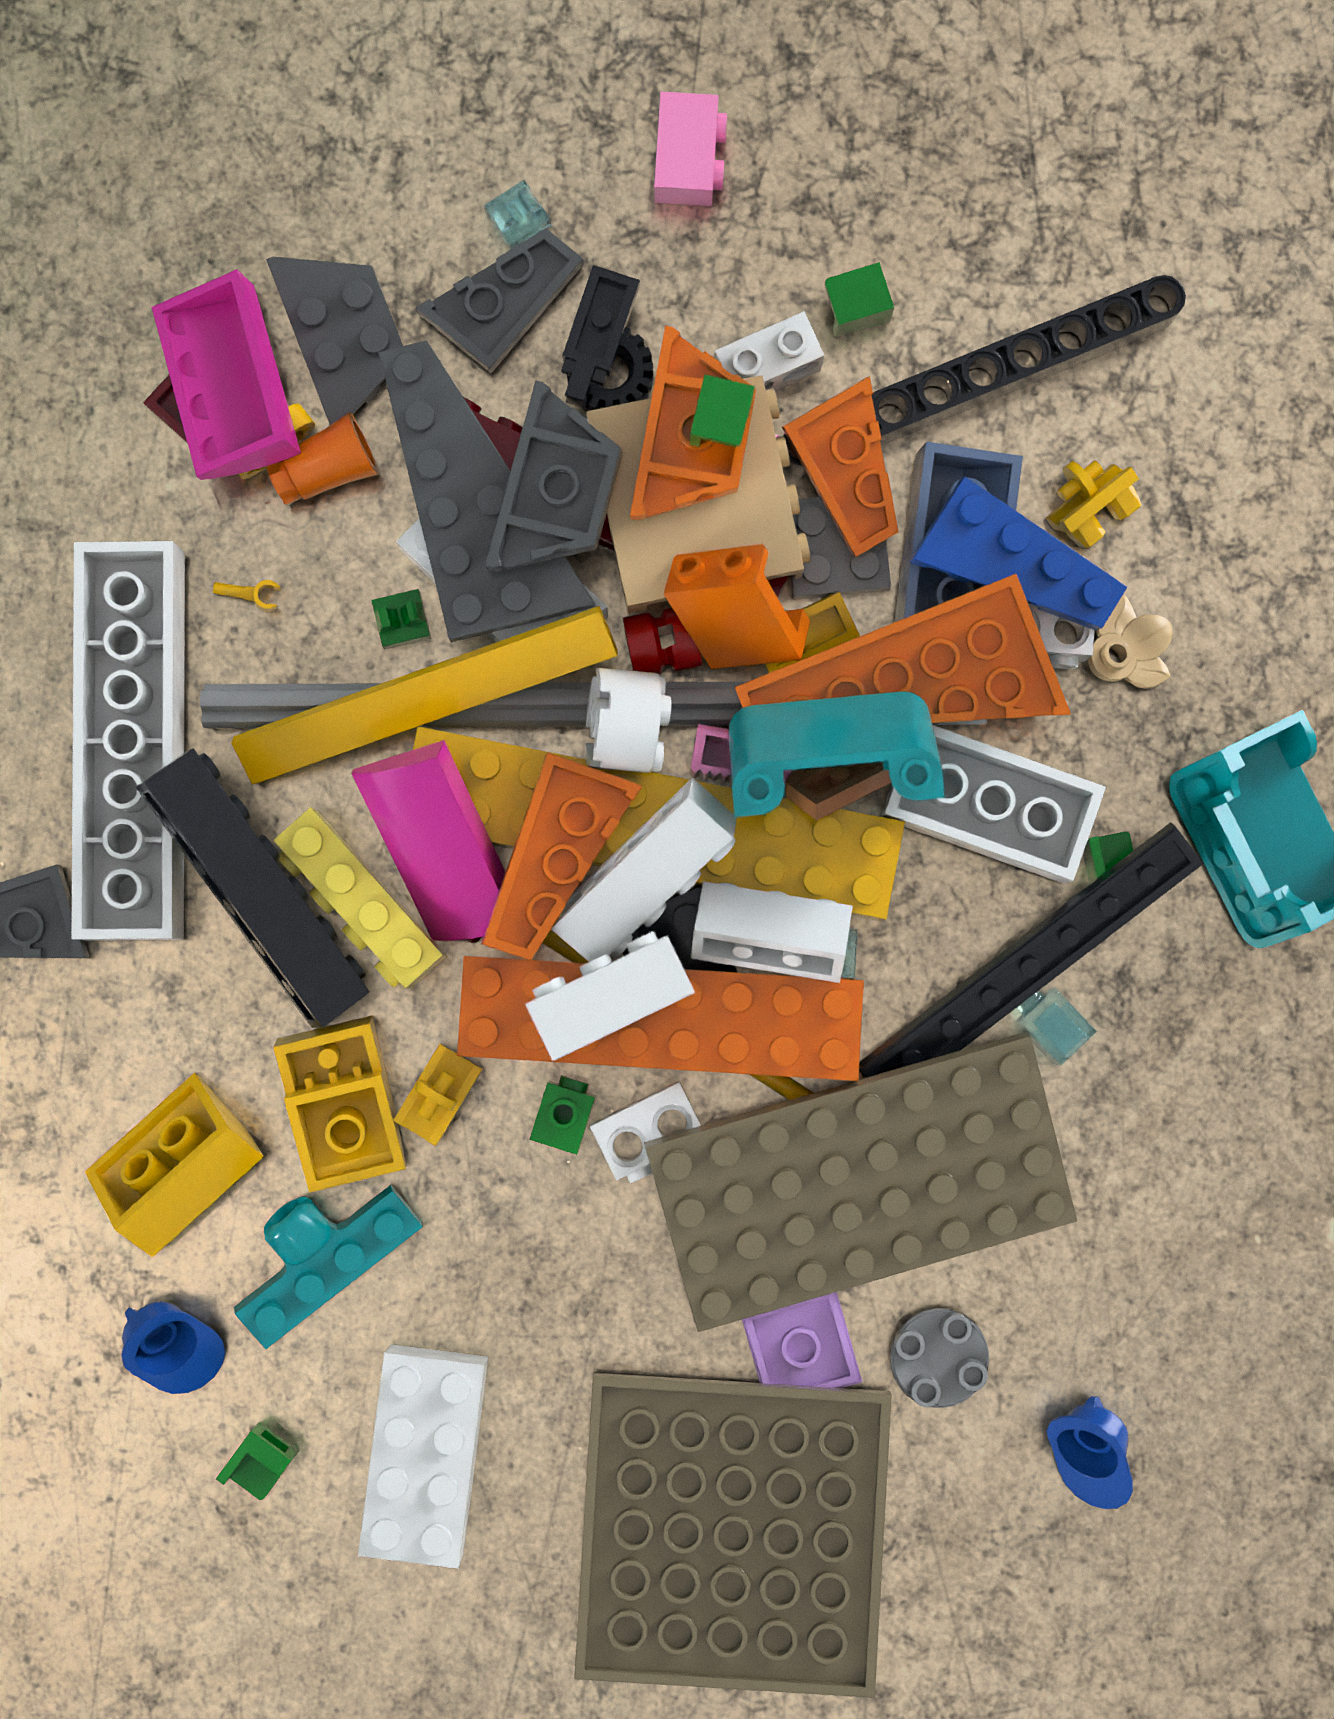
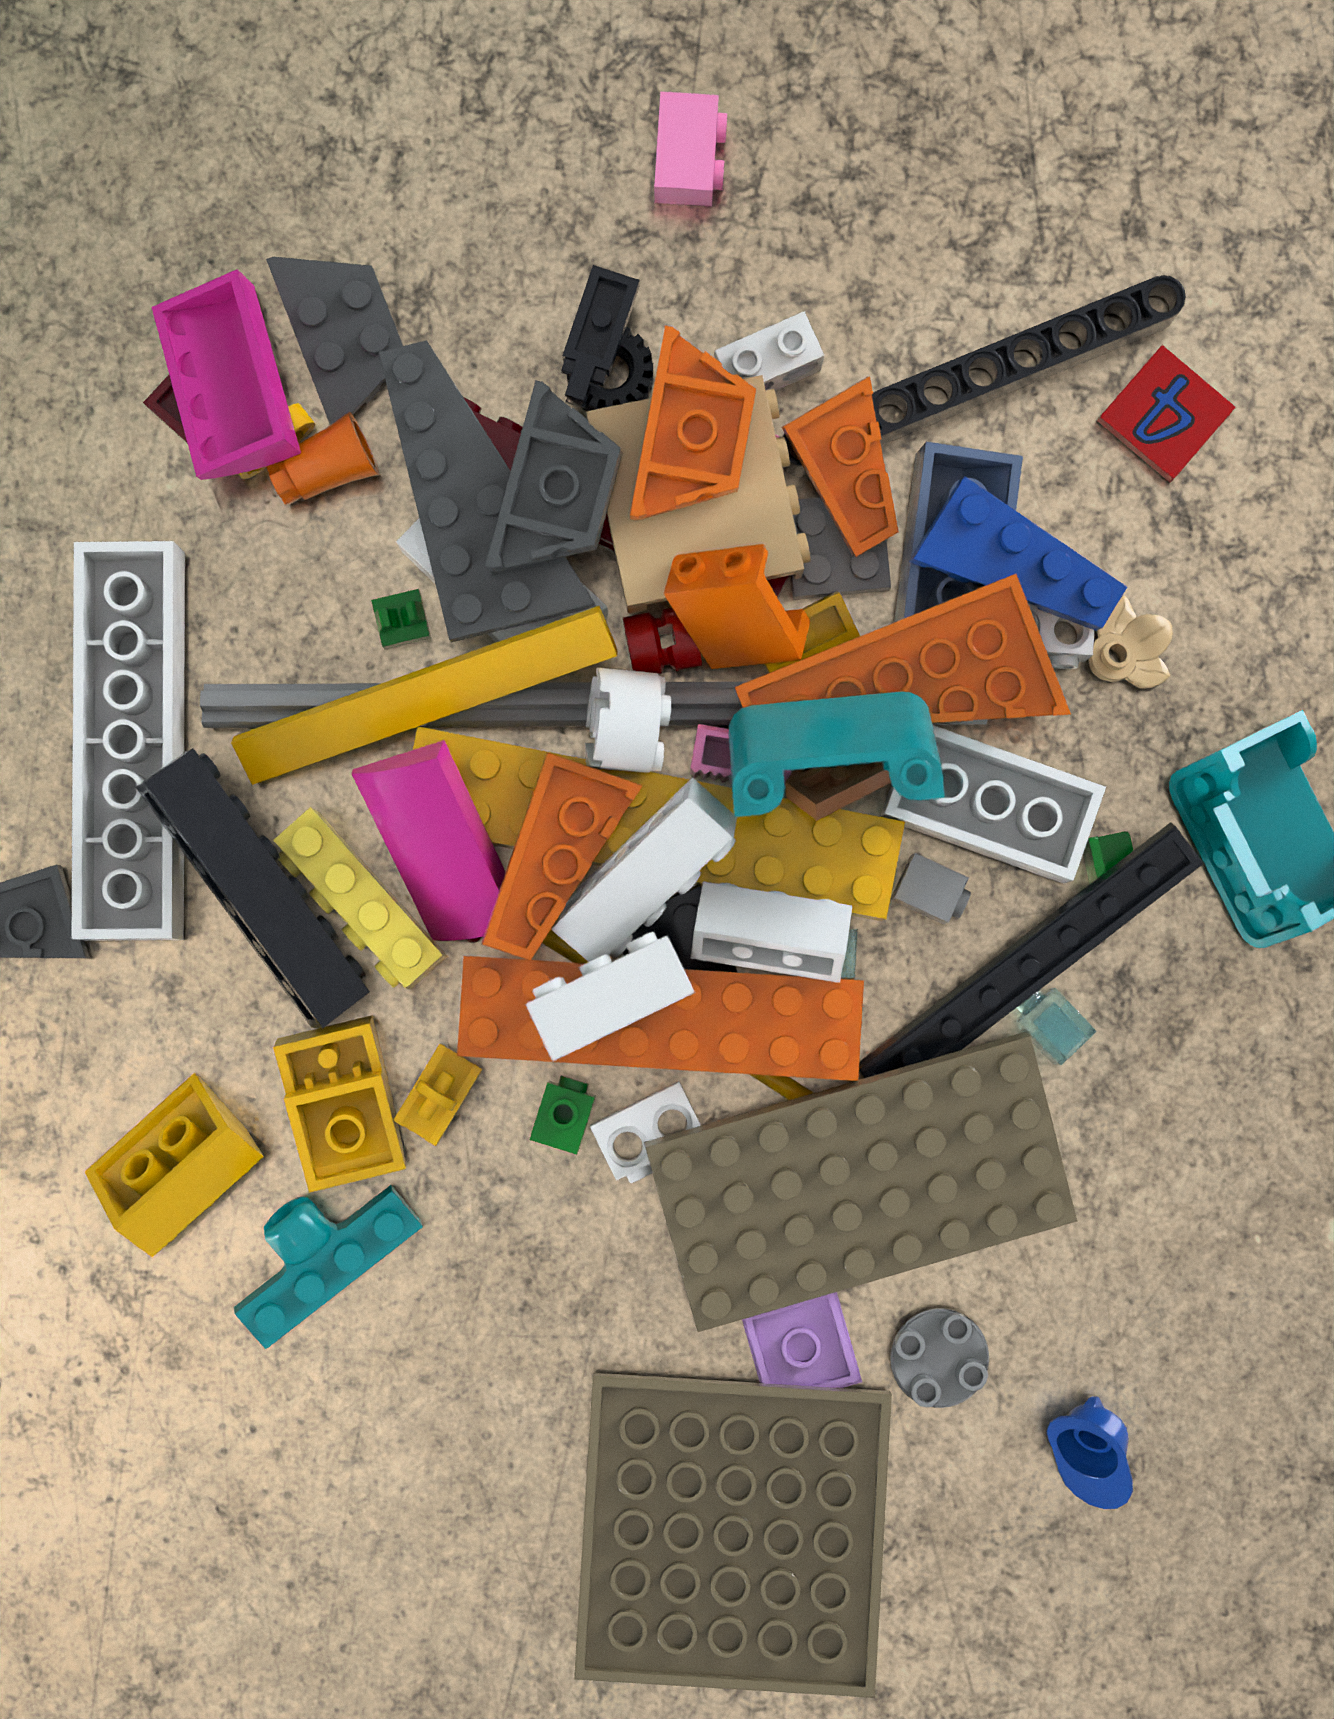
(170, 1348): blue piece -> none
(248, 592): yellow hand -> none
(258, 1462): green panel -> none
(423, 1456): white brick -> none
(501, 302): dark grey wing -> none
(517, 214): clear light blue tile -> none
(721, 411): green panel -> none
(859, 299): green panel -> none
(931, 889): none -> light grey brick
(1089, 492): yellow hips -> none
(1166, 413): none -> red tile

